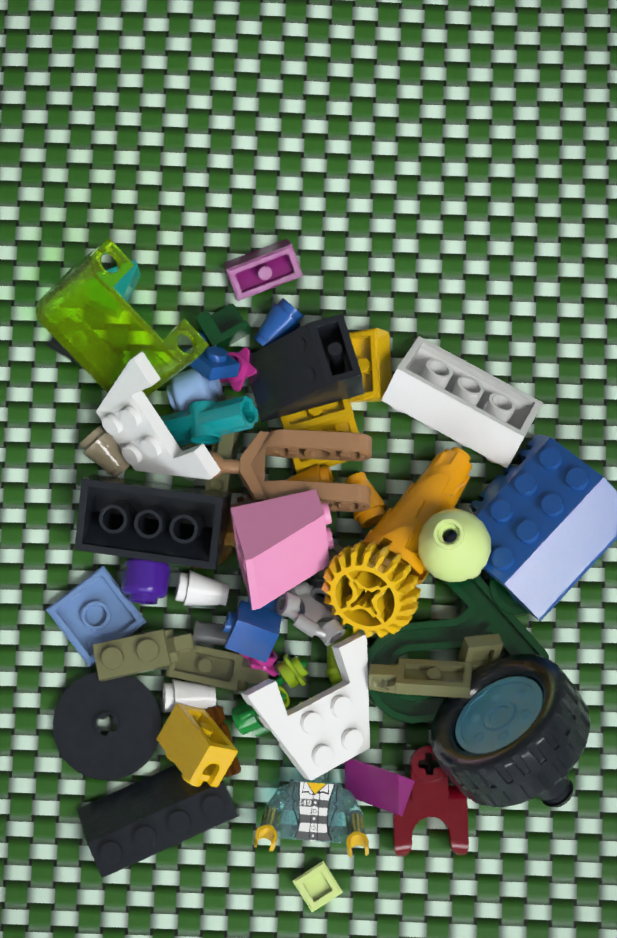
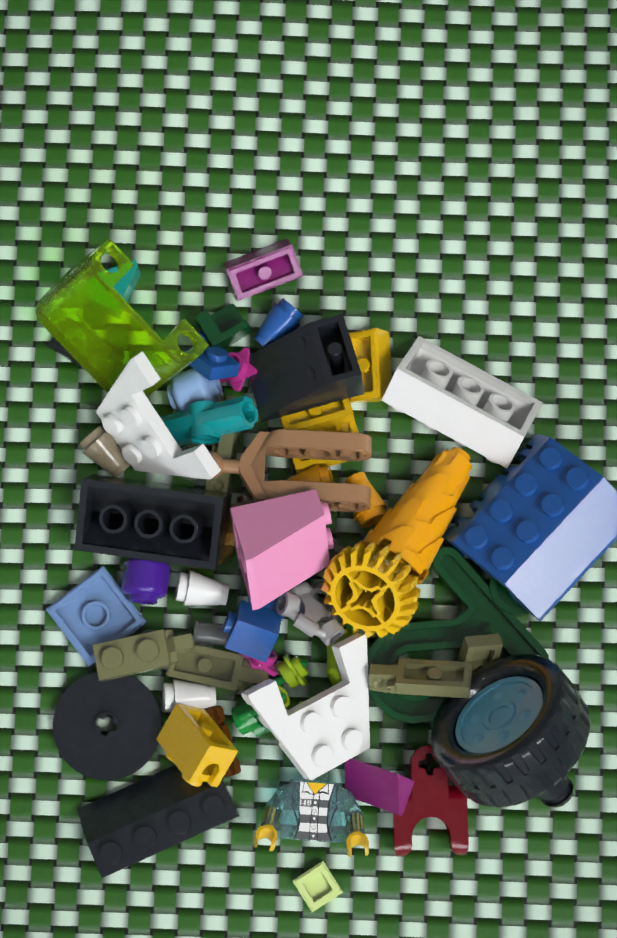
(457, 559): yellowish green piece -> none

